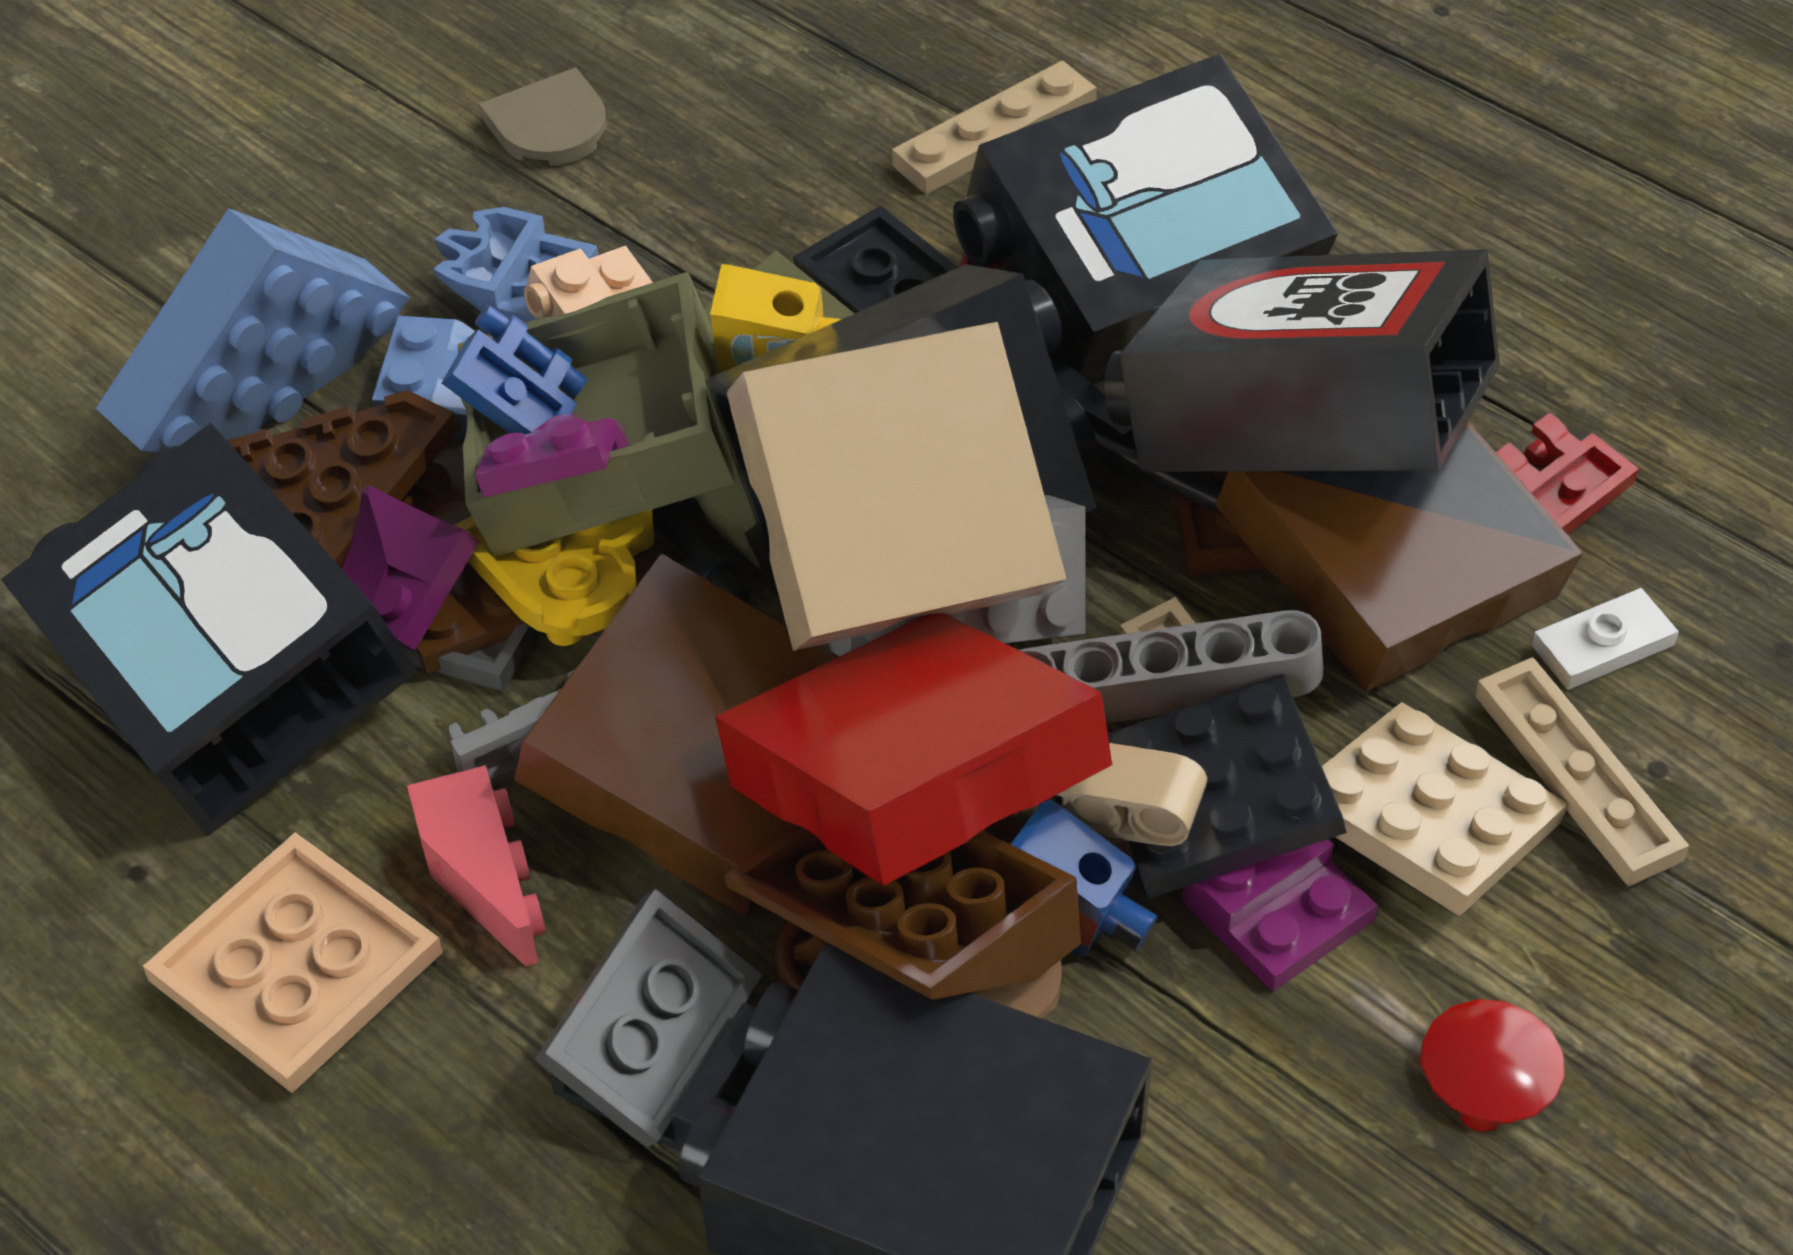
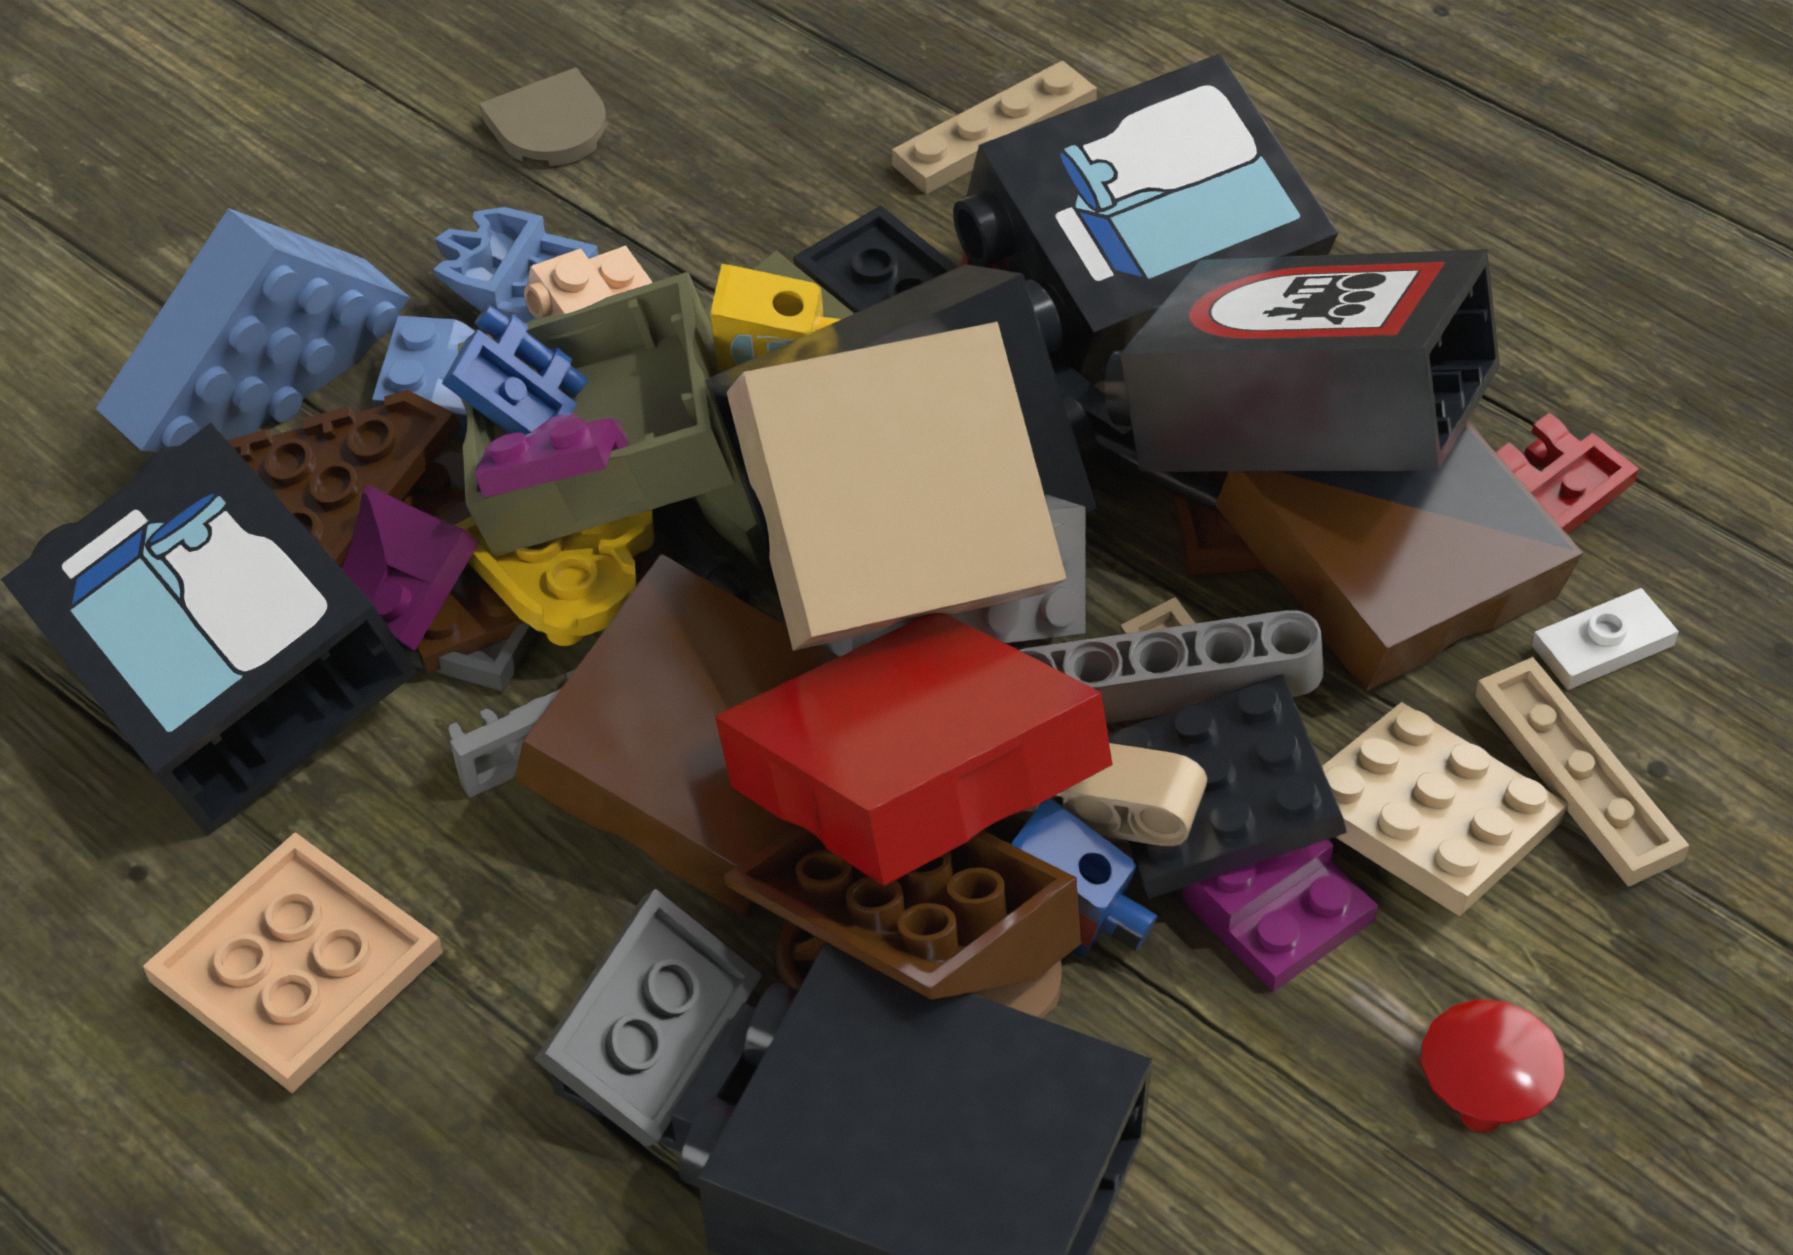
(471, 859): coral slope -> none

